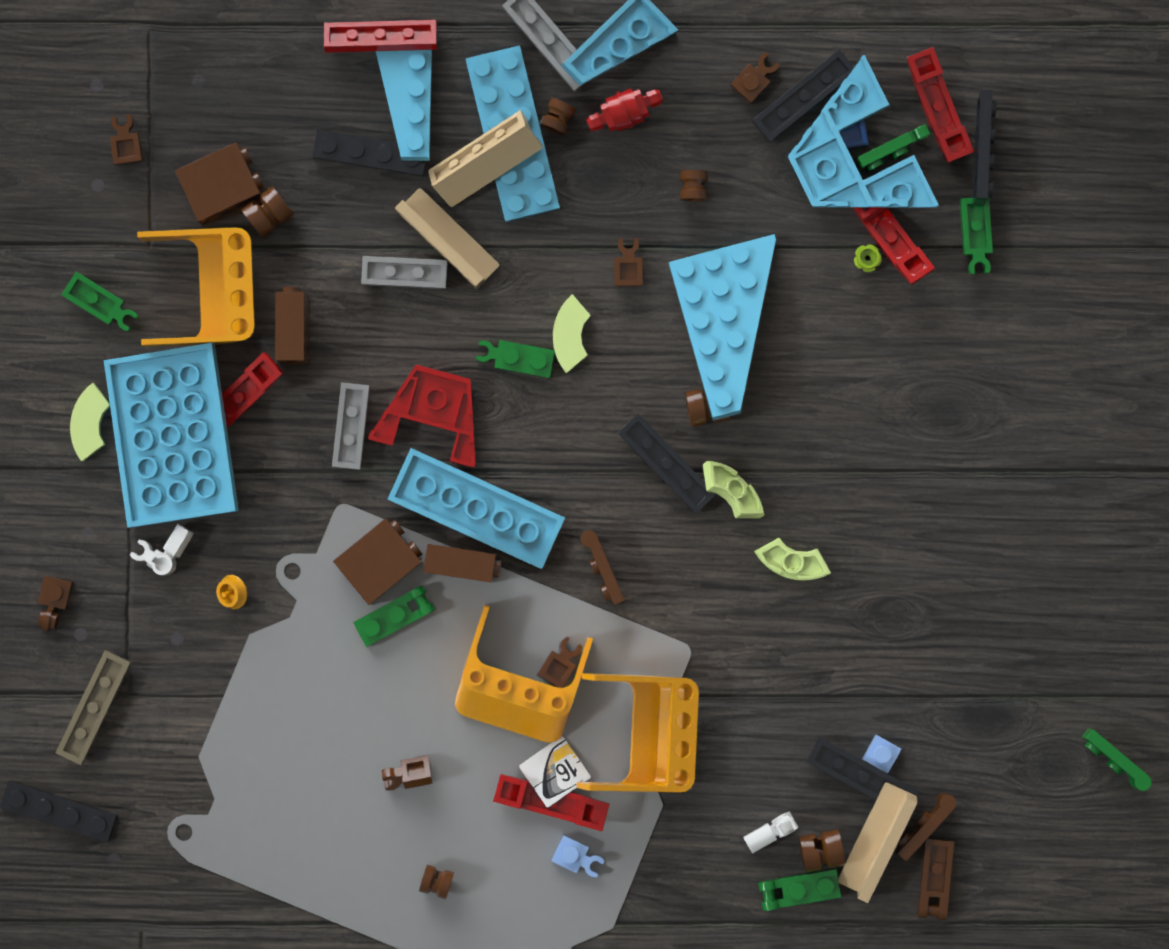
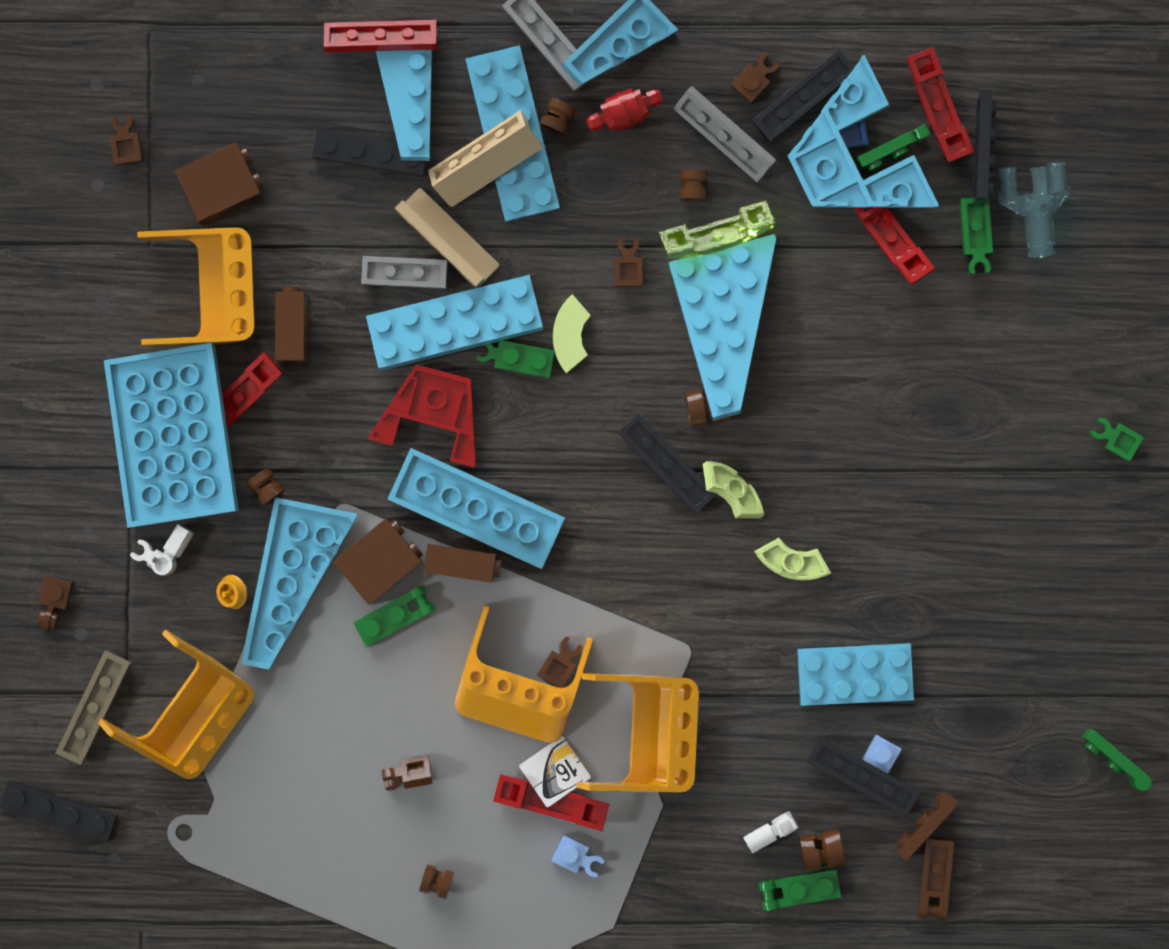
(86, 422): yellowish green tile -> none
(97, 301): green plate -> none
(196, 717): none -> light orange windscreen
(267, 212): reddish brown wheel -> none
(270, 491): none -> reddish brown wheel
(295, 558): none -> medium azure wing
(350, 426): light grey plate -> none
(454, 323): none -> medium azure plate
(601, 566): reddish brown plate -> none
(719, 235): none -> clear neon green slope
(724, 134): none -> light grey plate
(855, 674): none -> medium azure plate
(872, 252): lime plate -> none
(877, 840): tan panel -> none
(1036, 207): none -> clear light blue wheel
(1120, 440): none -> green plate

